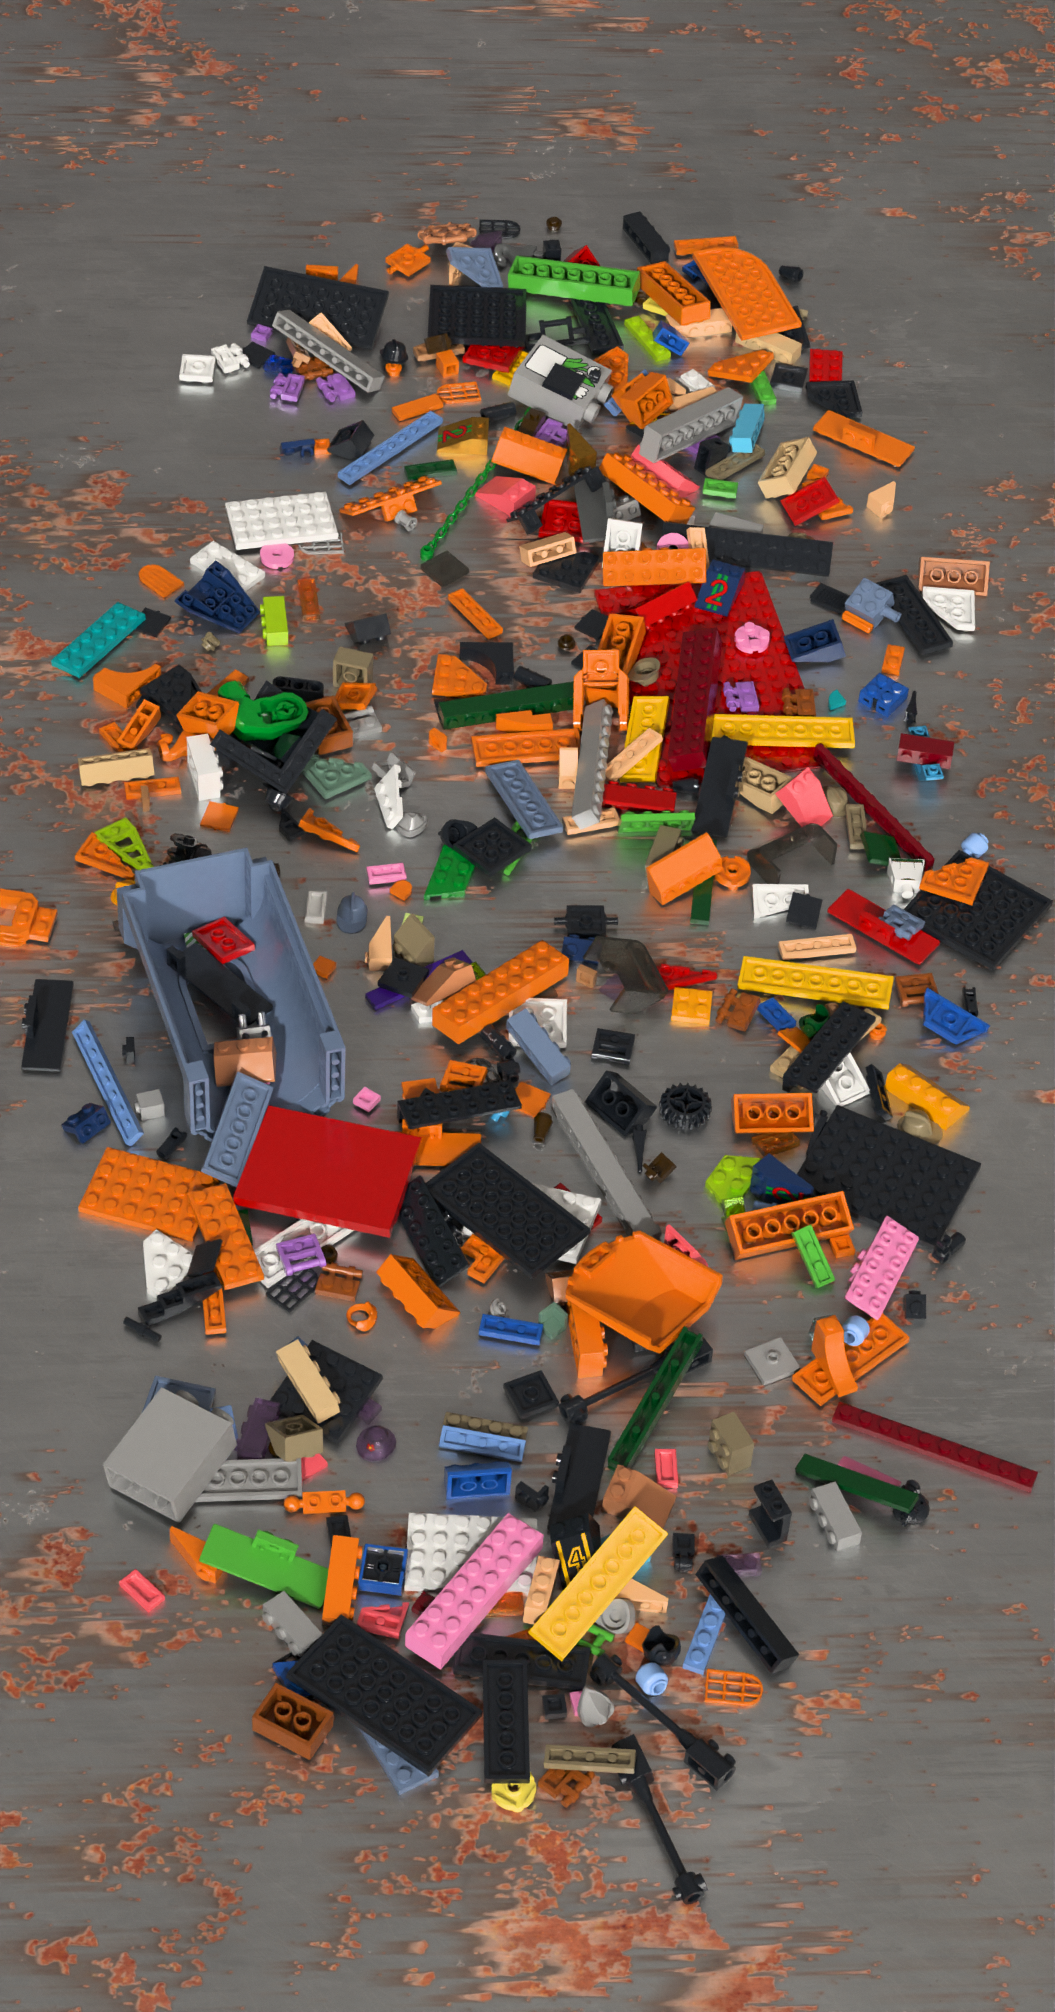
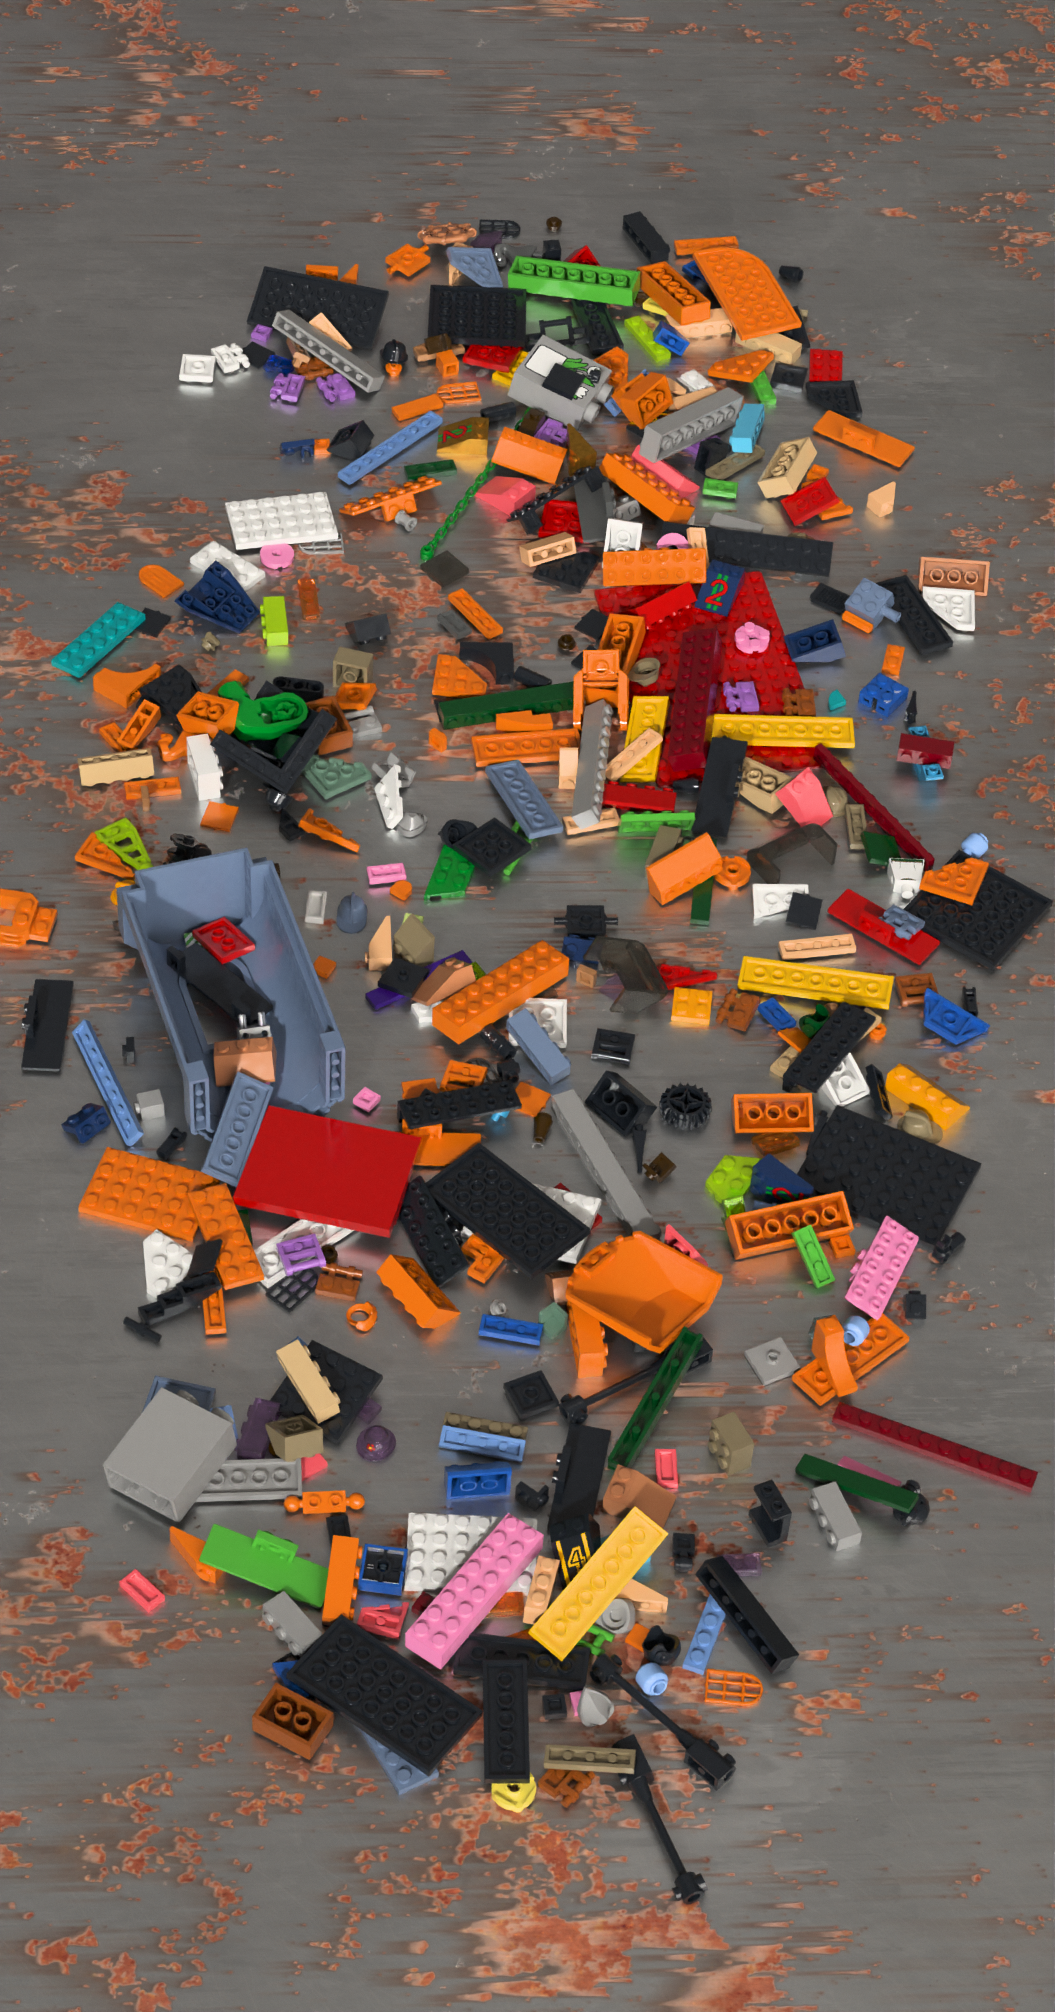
(454, 624): none -> dark grey plate

